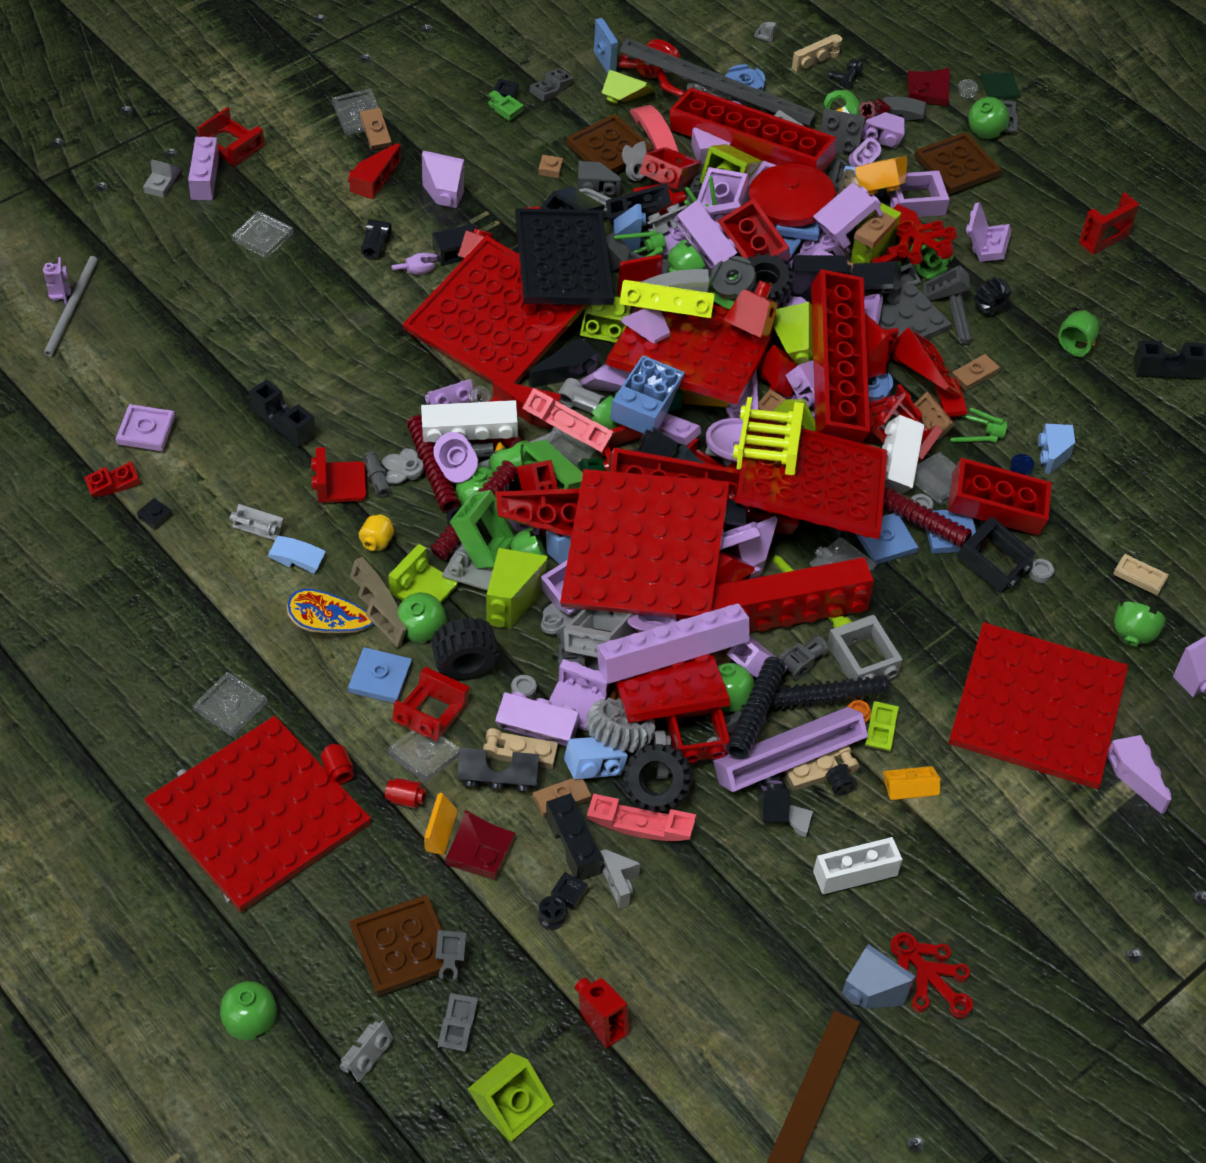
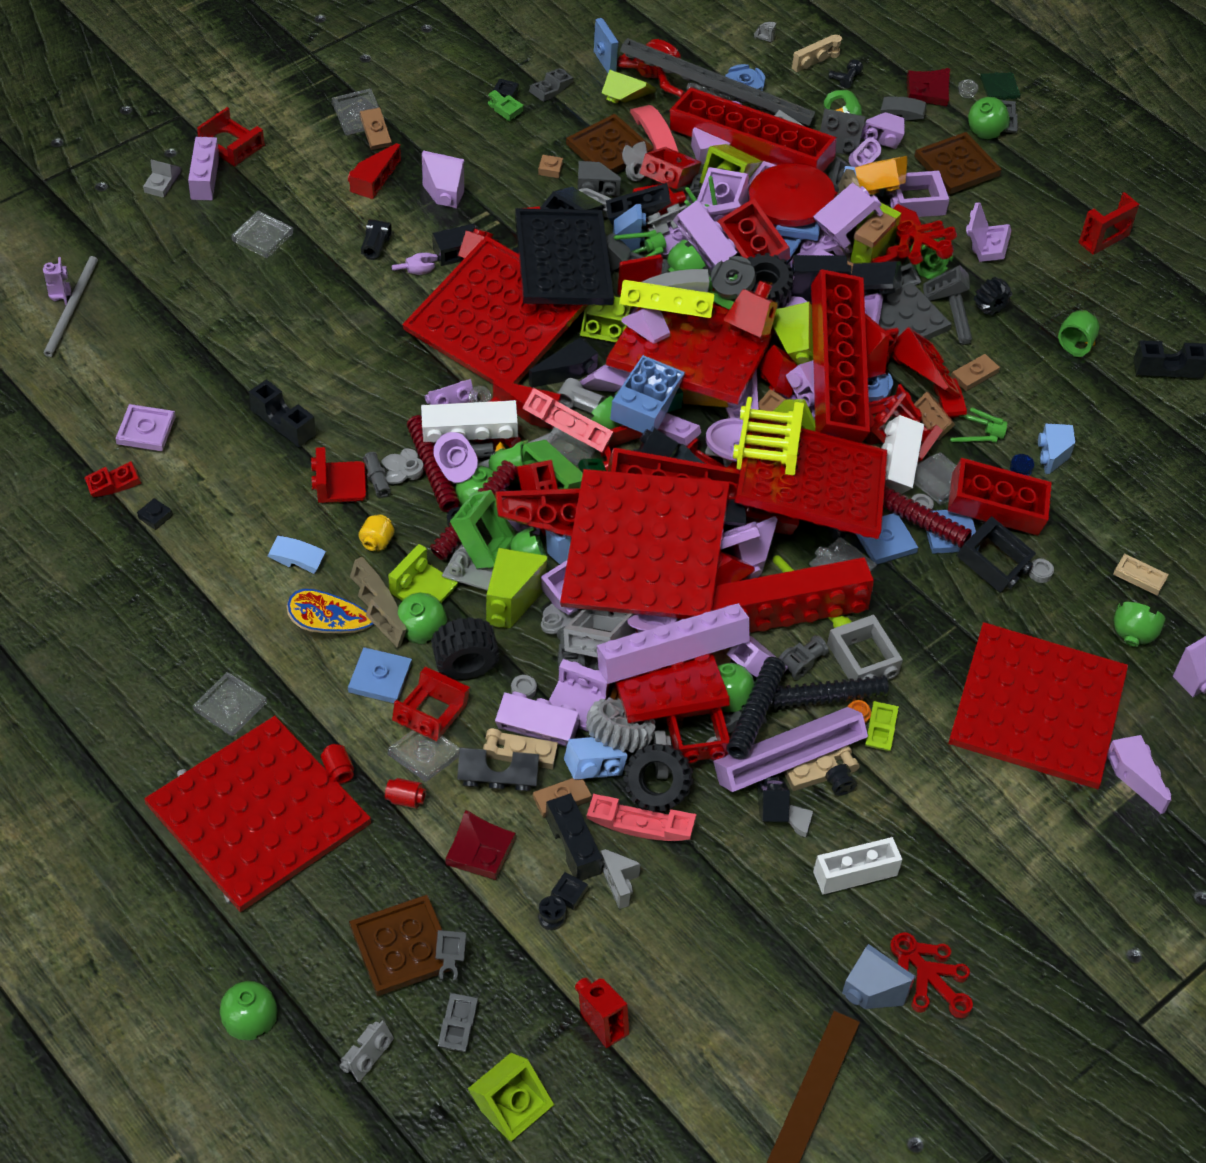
(256, 522): light grey hinge -> none
(440, 825): light orange slope -> none
(872, 109): dark red piece -> none
(912, 782): light orange slope -> none

